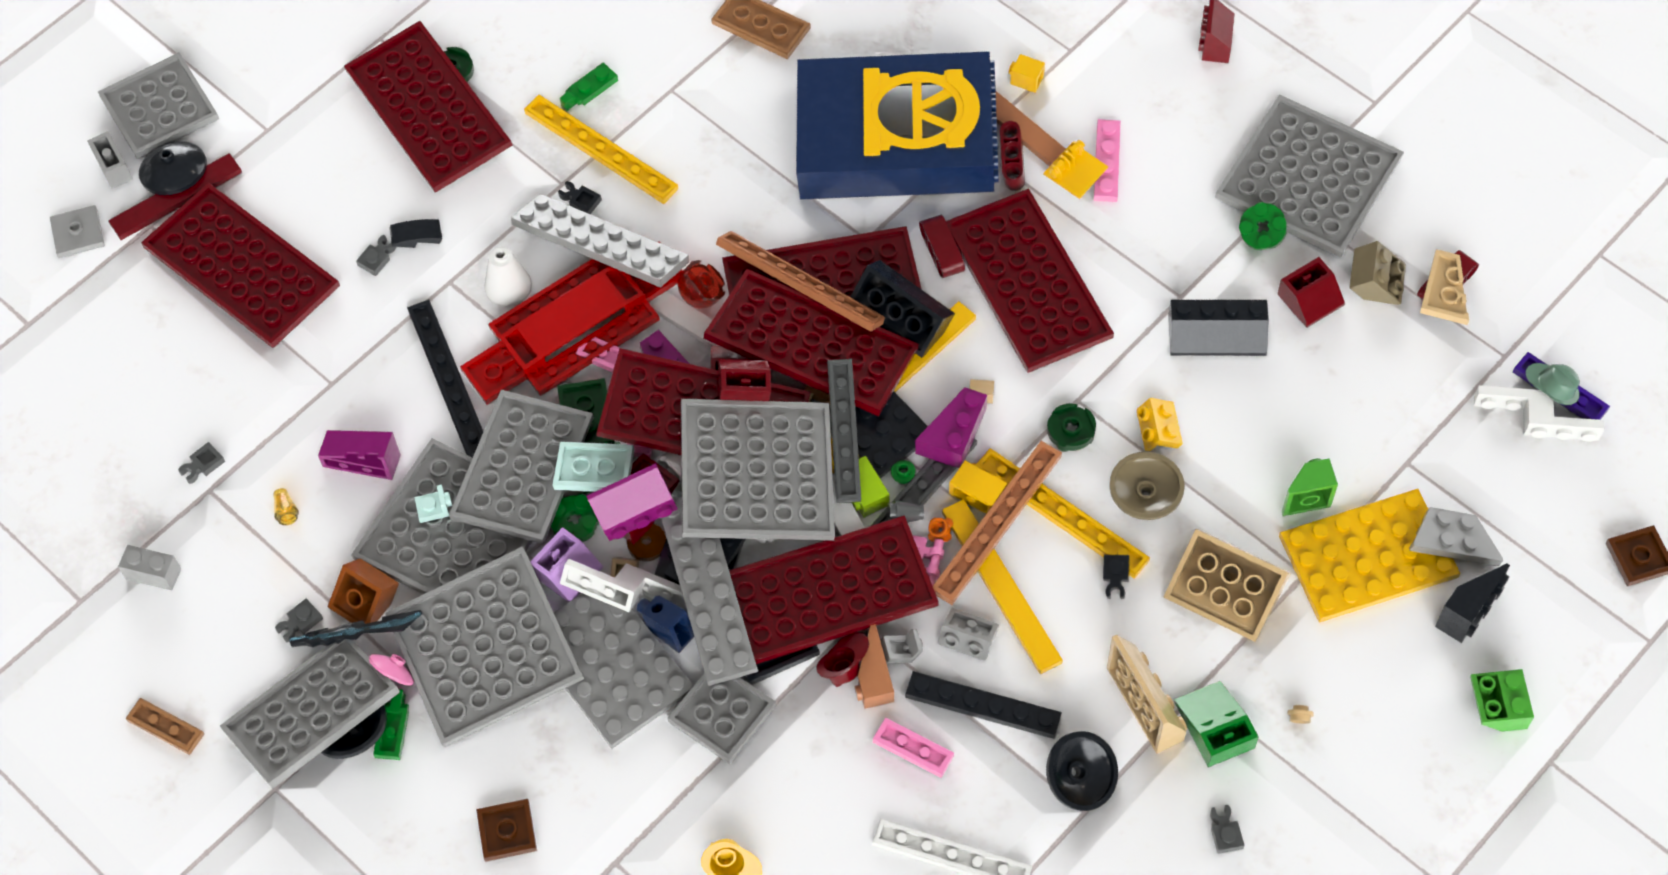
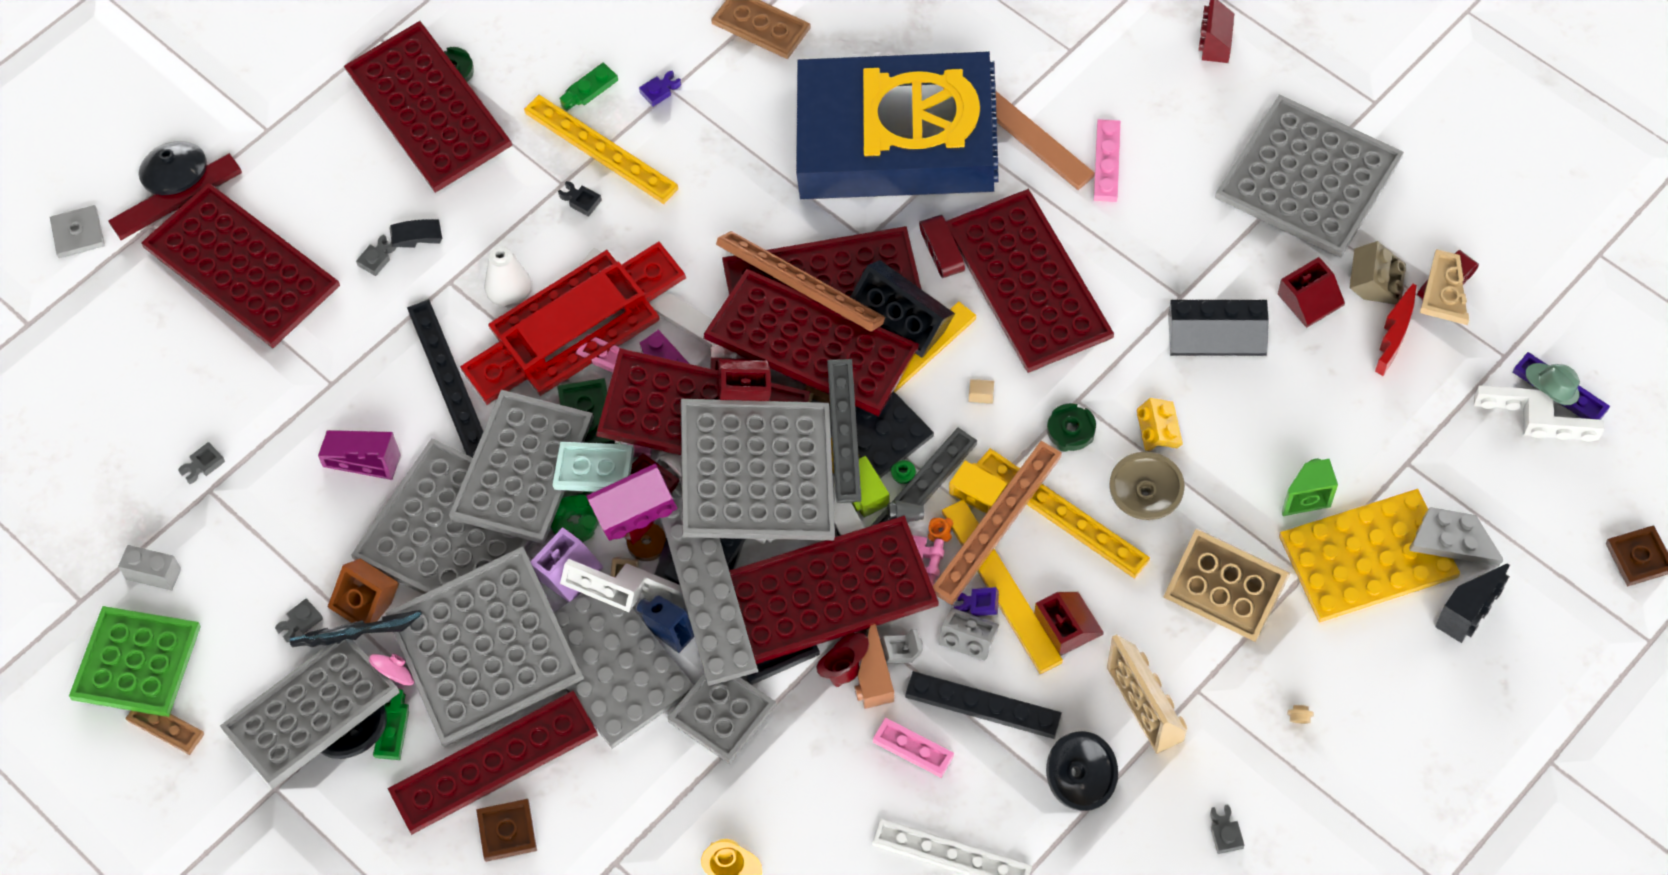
(110, 159): light grey brick -> none
(135, 661): none -> bright green plate
(158, 105): light grey plate -> none
(284, 508): clear yellow cone -> none
(433, 505): light aqua bracket -> none
(492, 762): none -> dark red plate
(600, 240): plate -> none
(658, 90): none -> dark purple plate
(700, 285): clear red cylinder -> none
(954, 429): magenta wedge -> none
(981, 602): none -> dark purple plate
(1010, 146): dark red beam -> none
(1027, 73): yellow brick -> none
(1067, 621): none -> dark red slope
(1075, 169): yellow hinge -> none
(1116, 570): black plate -> none
(1217, 723): slope -> none
(1276, 223): green plate -> none
(1396, 325): none -> red slope
(1502, 700): bright green slope -> none

